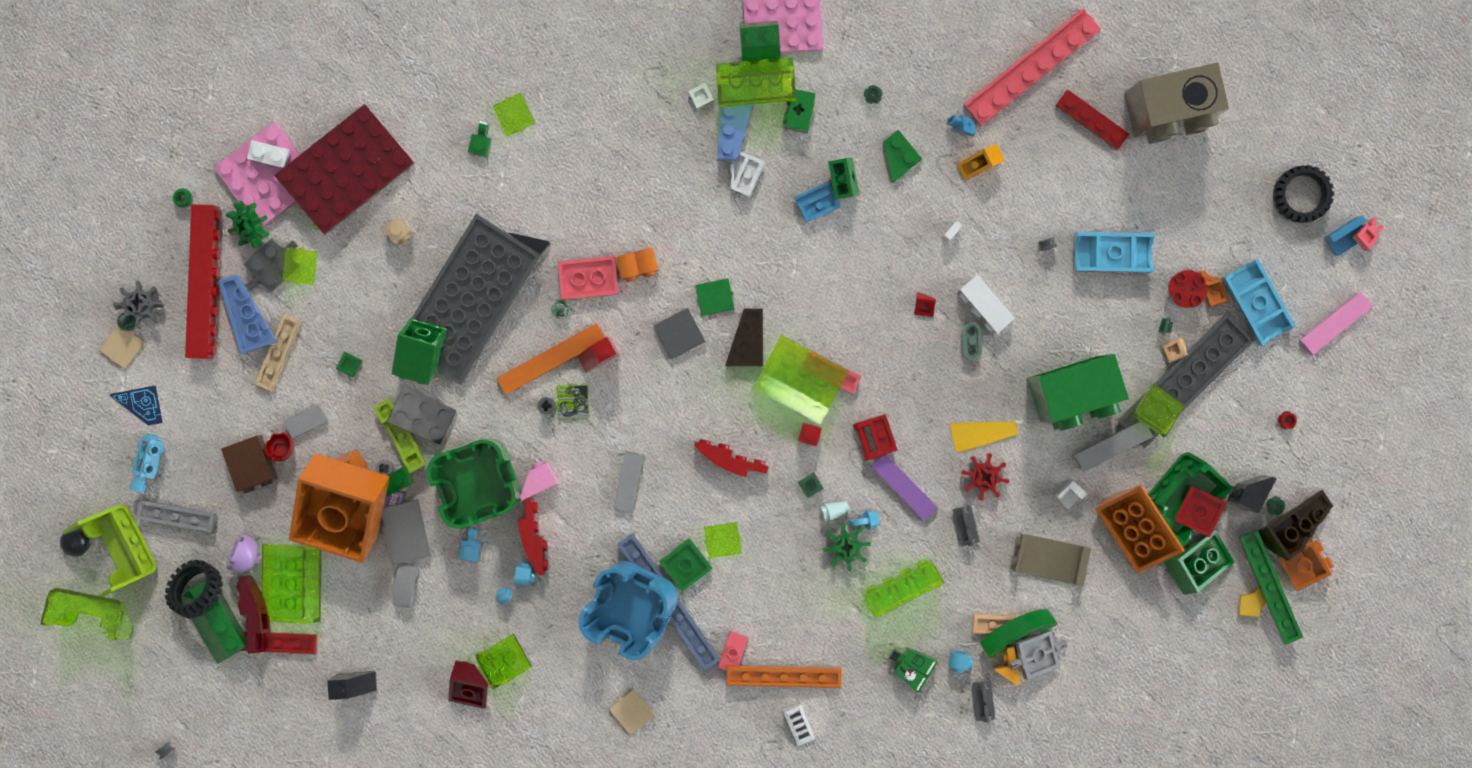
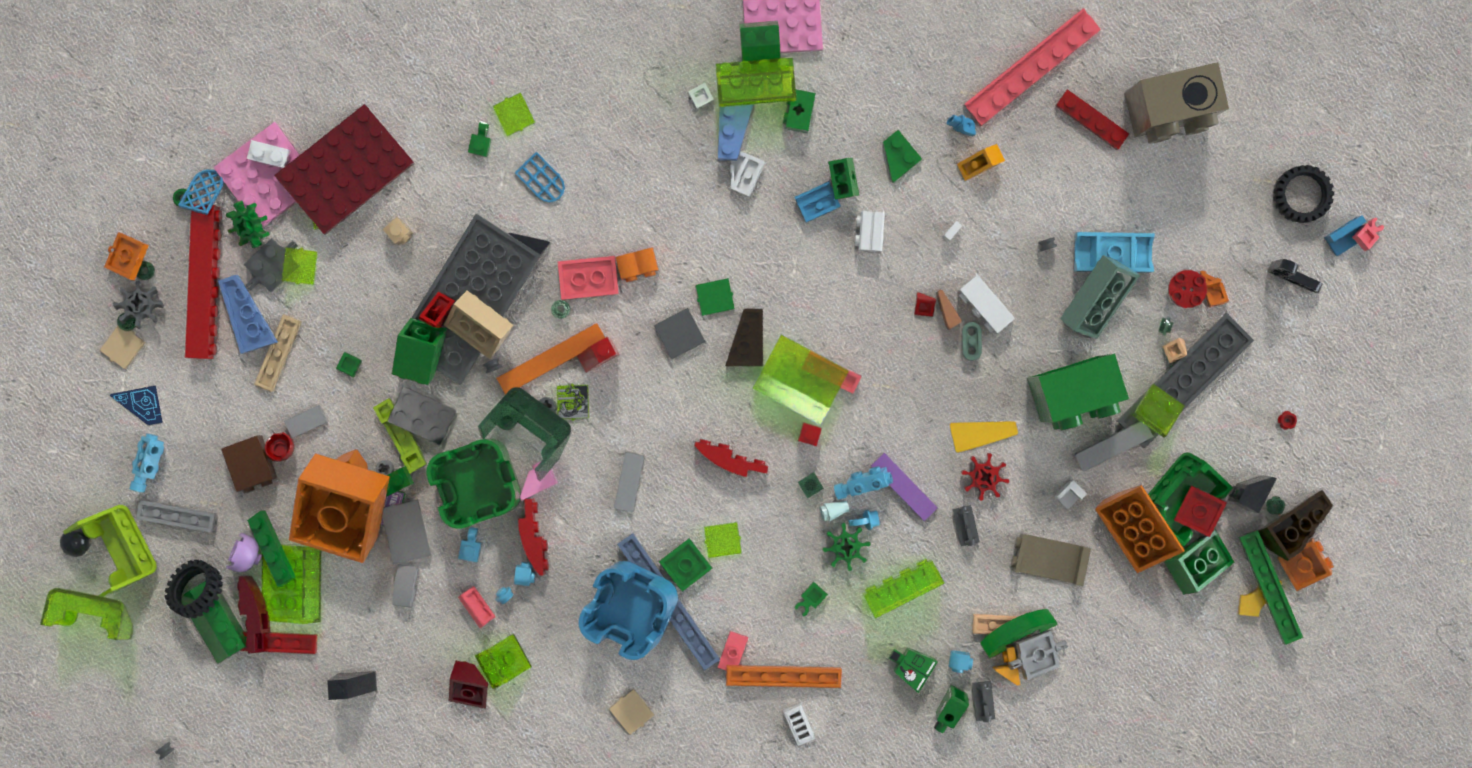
(126, 256): none -> orange plate
(151, 270): none -> clear green plate
(182, 204): none -> dark azure window
(271, 548): none -> green plate
(437, 310): none -> red slope
(476, 607): none -> coral plate
(478, 324): none -> tan slope
(492, 365): none -> dark grey bush
(522, 408): none -> clear green windscreen
(534, 177): none -> dark azure window
(812, 597): none -> green plate
(864, 481): none -> medium azure brick
(870, 231): none -> white brick
(873, 89): clear green plate -> none
(881, 435): red plate -> none
(949, 314): none -> nougat slope
(951, 709): none -> green torso
(1099, 297): none -> sand green slope
(1258, 302): medium azure piece -> none
(1288, 271): none -> black beam
(1335, 323): bright pink tile -> none

